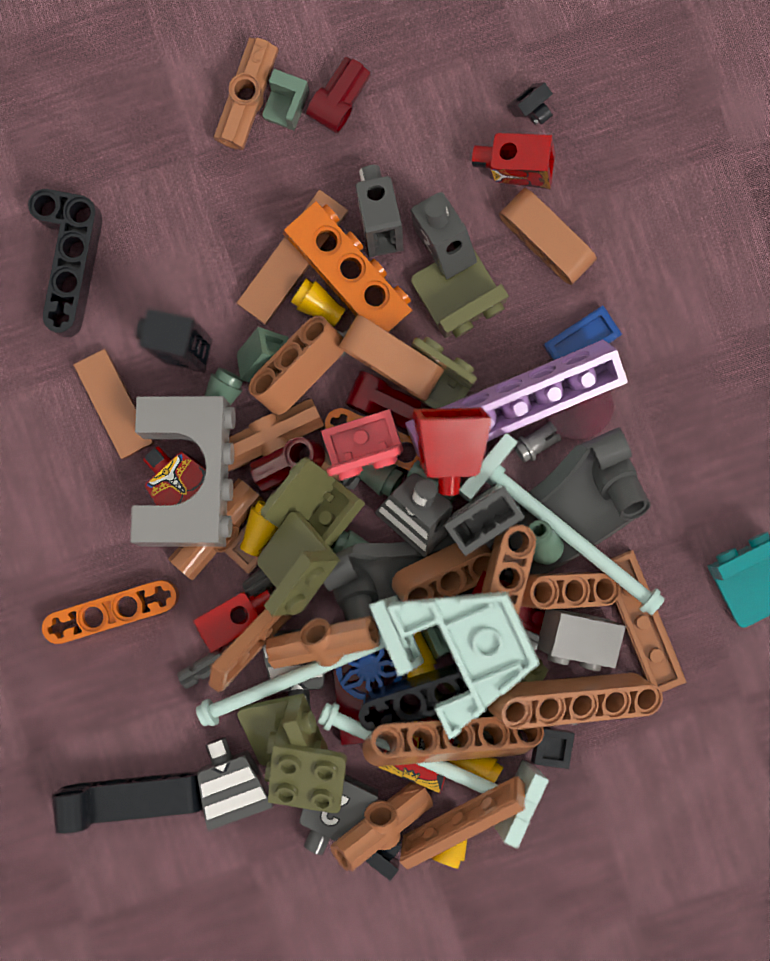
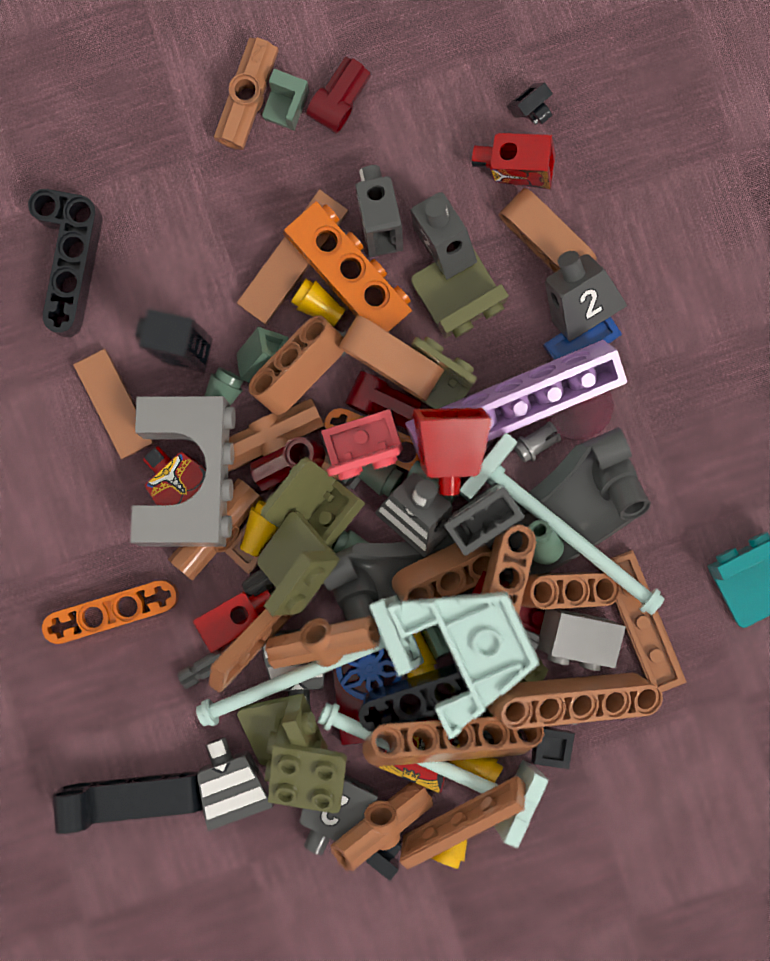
(581, 295): none -> dark grey torso

